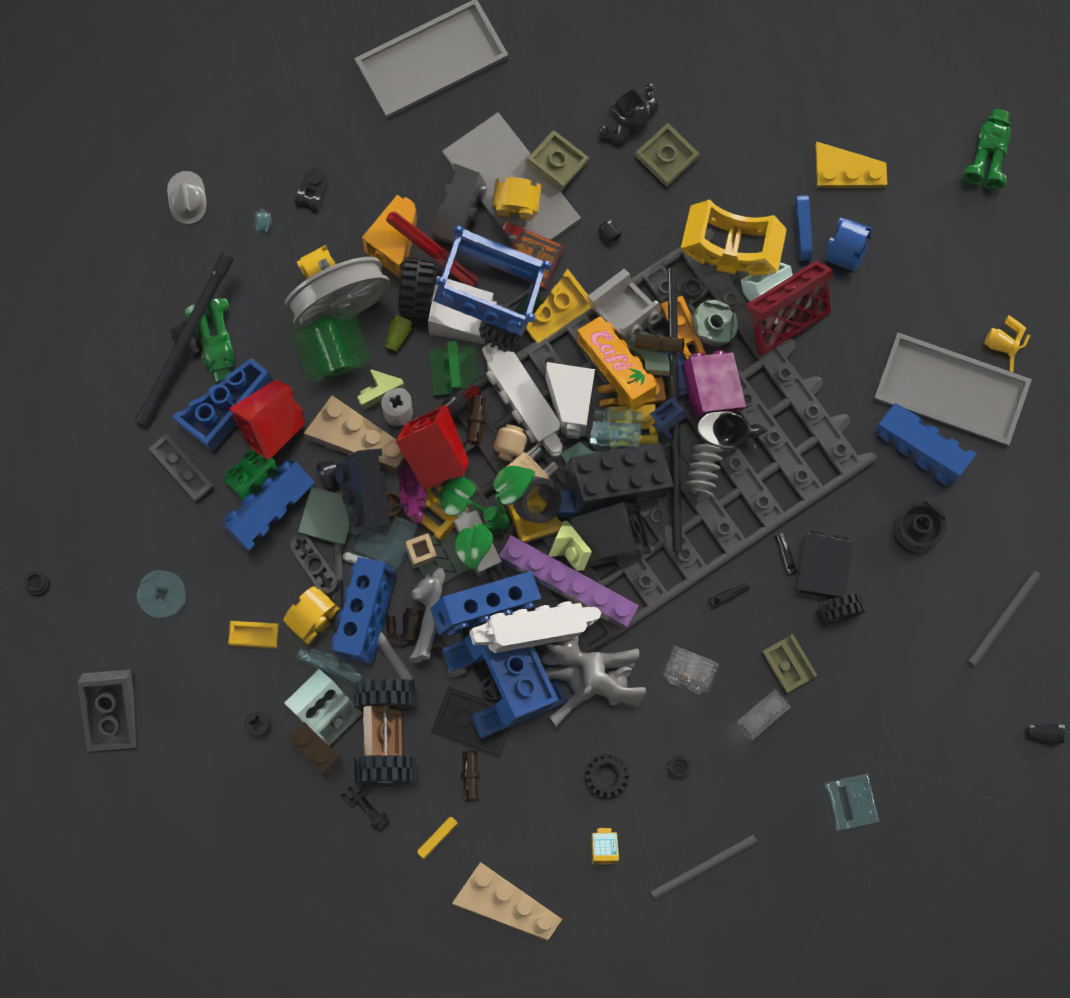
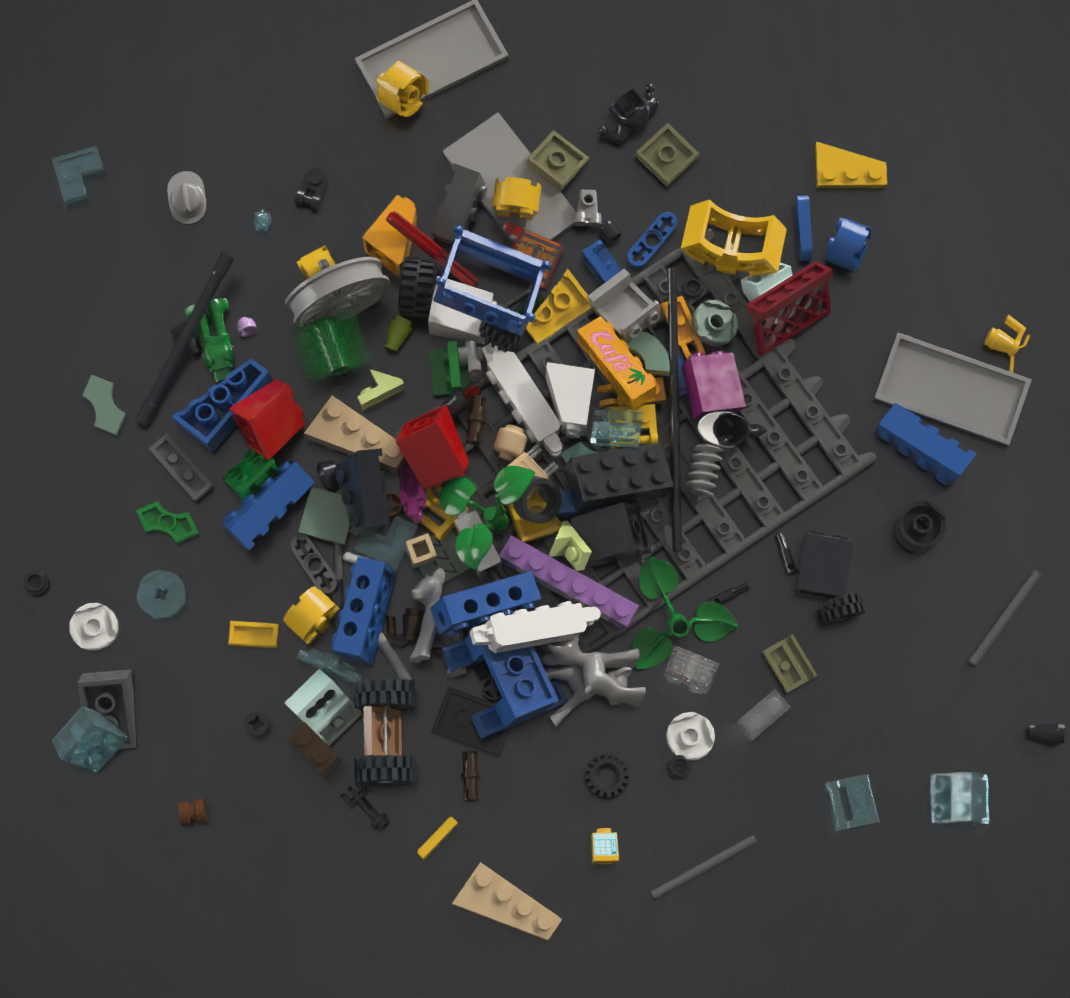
(72, 167): none -> clear light blue plate
(88, 740): none -> clear light blue slope
(93, 627): none -> white tile
(100, 395): none -> sand green tile
(178, 526): none -> green tile
(192, 812): none -> reddish brown wheel
(246, 327): none -> lavender hinge
(397, 407): light grey piece -> none
(402, 89): none -> yellow brick
(471, 356): none -> light grey plate
(587, 212): none -> light grey plate
(600, 262): none -> blue hinge
(636, 248): none -> blue beam
(659, 343): dark brown pin -> none
(667, 416): dark blue bracket -> none
(690, 736): none -> white tile
(711, 624): none -> green plant
(959, 798): none -> clear light blue slope
(993, 140): green piece -> none

